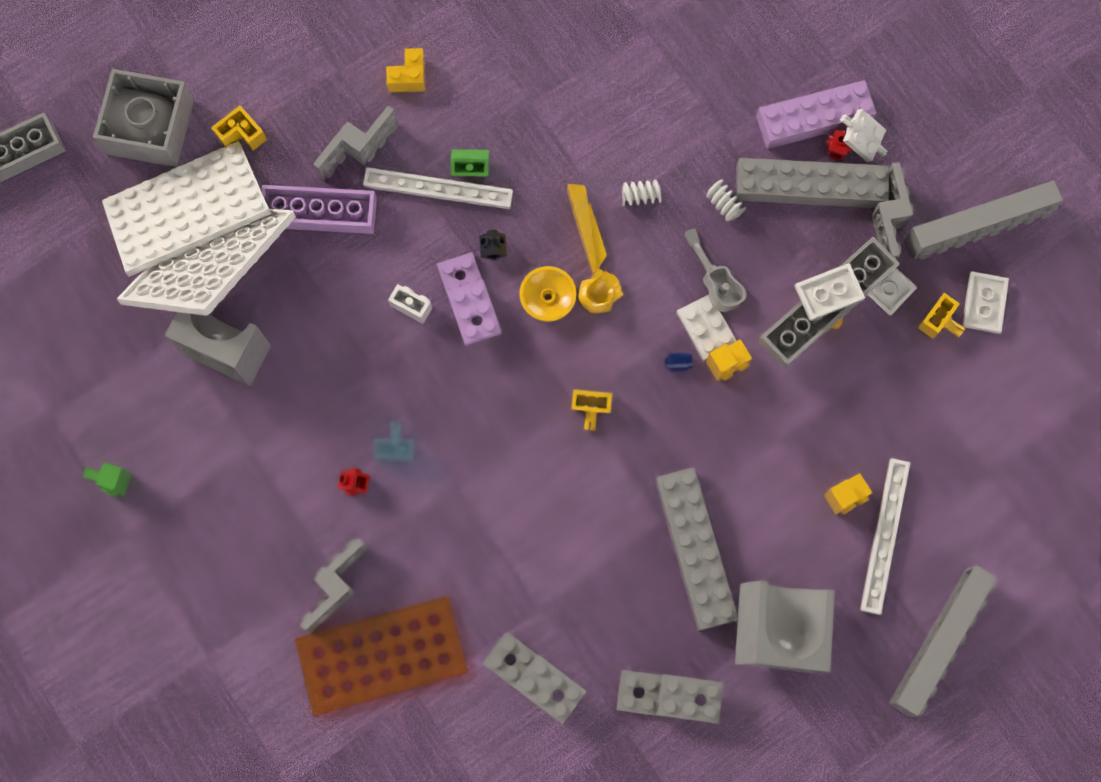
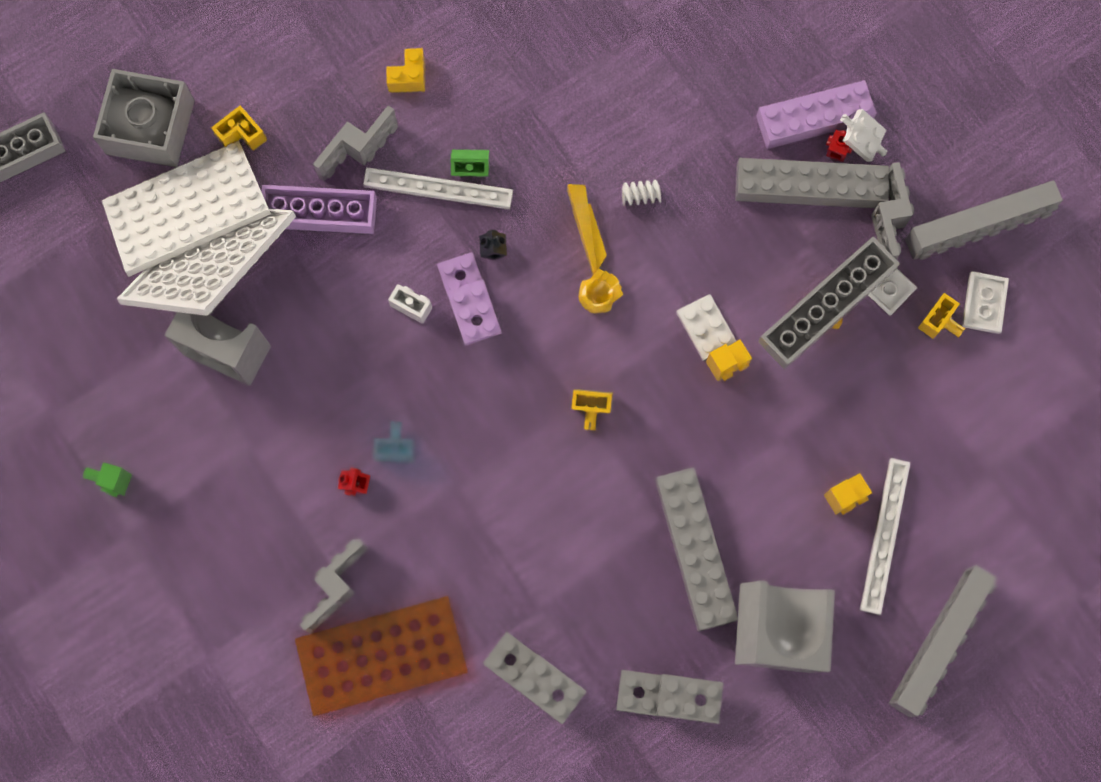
(543, 282): yellow dish -> none
(678, 362): clear blue brick -> none
(723, 289): light grey piece -> none
(724, 201): white piece -> none
(829, 291): white plate -> none

